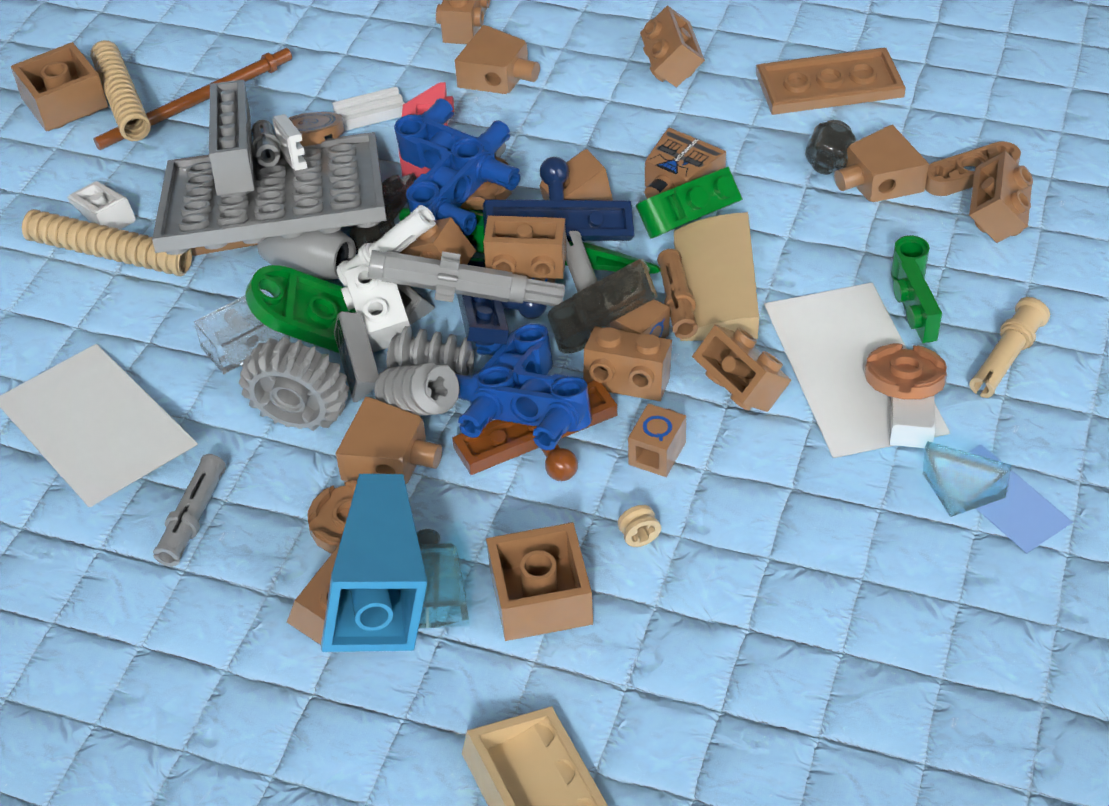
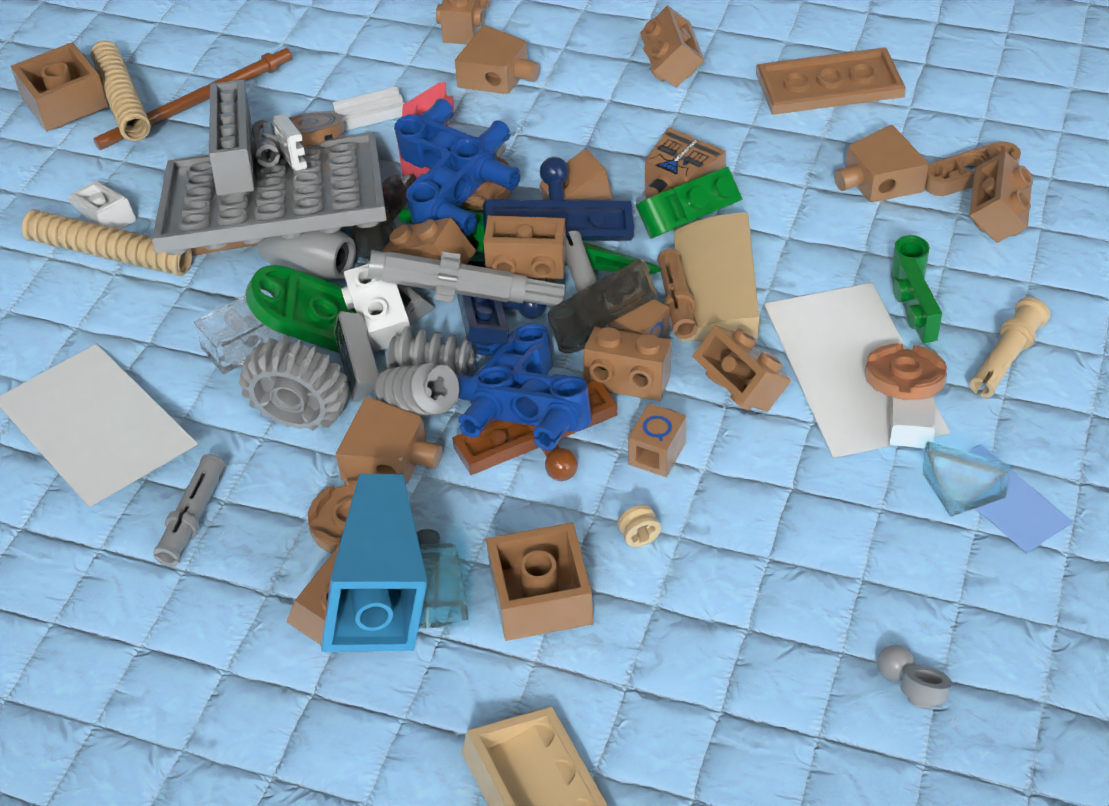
(393, 241): white pin -> none
(829, 146): clear smoke head -> none
(921, 684): none -> light grey plate

